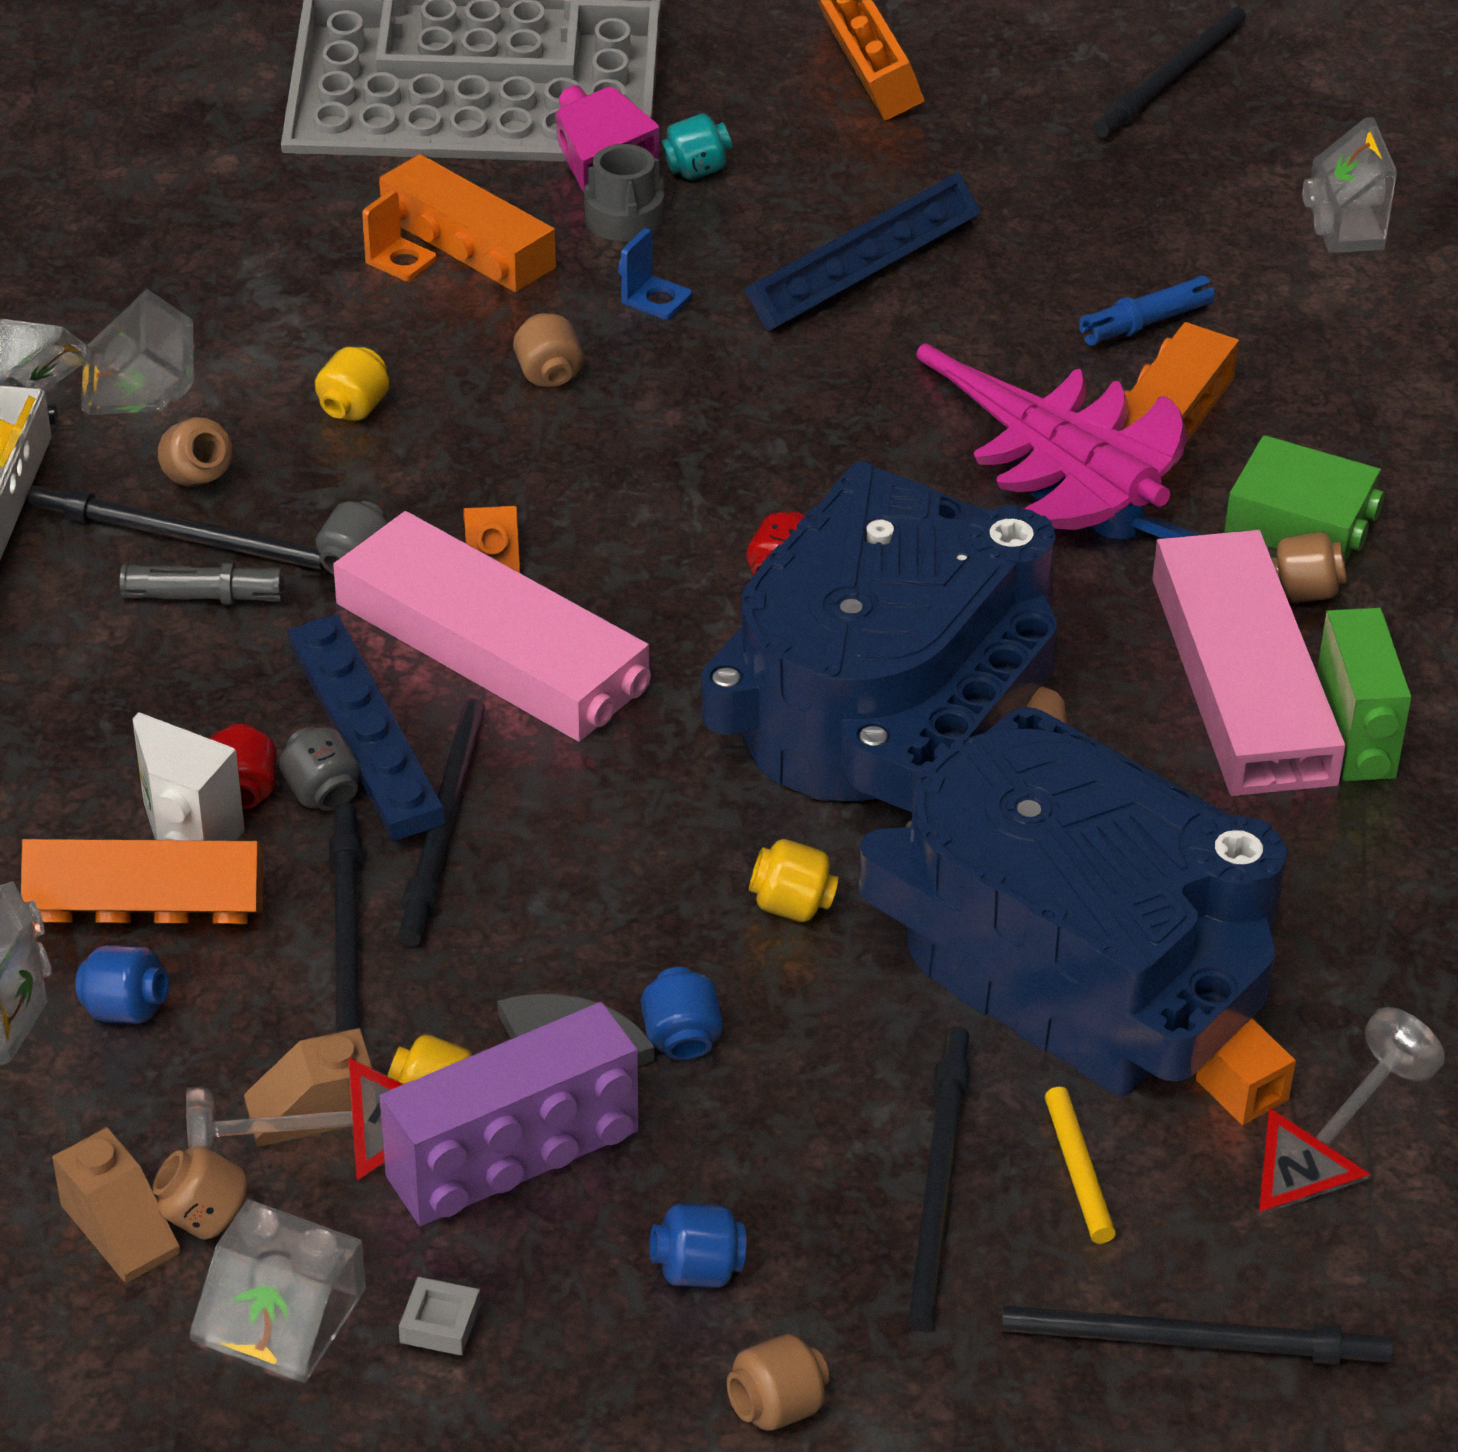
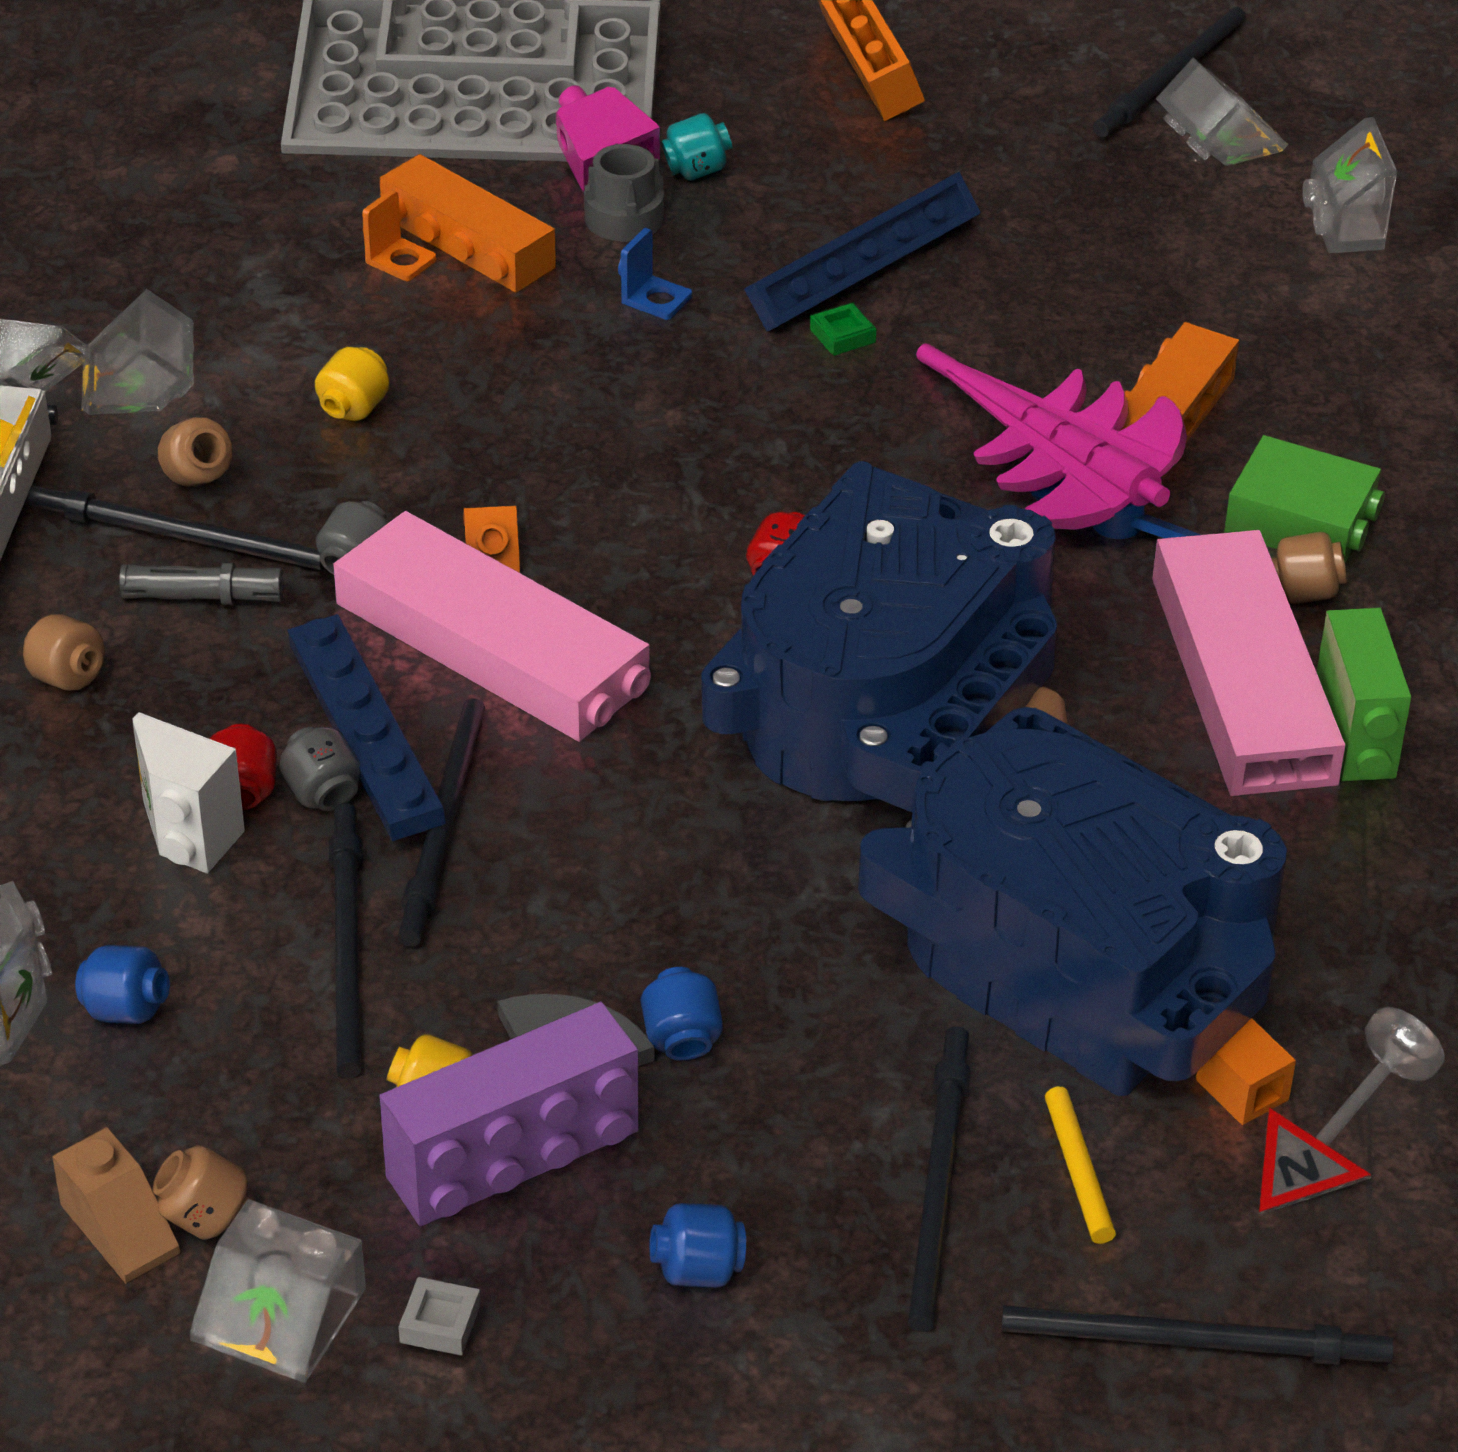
(64, 652): none -> medium nougat head
(143, 877): orange brick -> none
(307, 1081): medium nougat slope -> none
(365, 1117): clear piece -> none
(546, 348): medium nougat head -> none
(777, 1382): medium nougat head -> none
(793, 880): yellow head -> none
(843, 329): none -> green tile
(1131, 315): blue pin -> none
(1216, 118): none -> clear slope

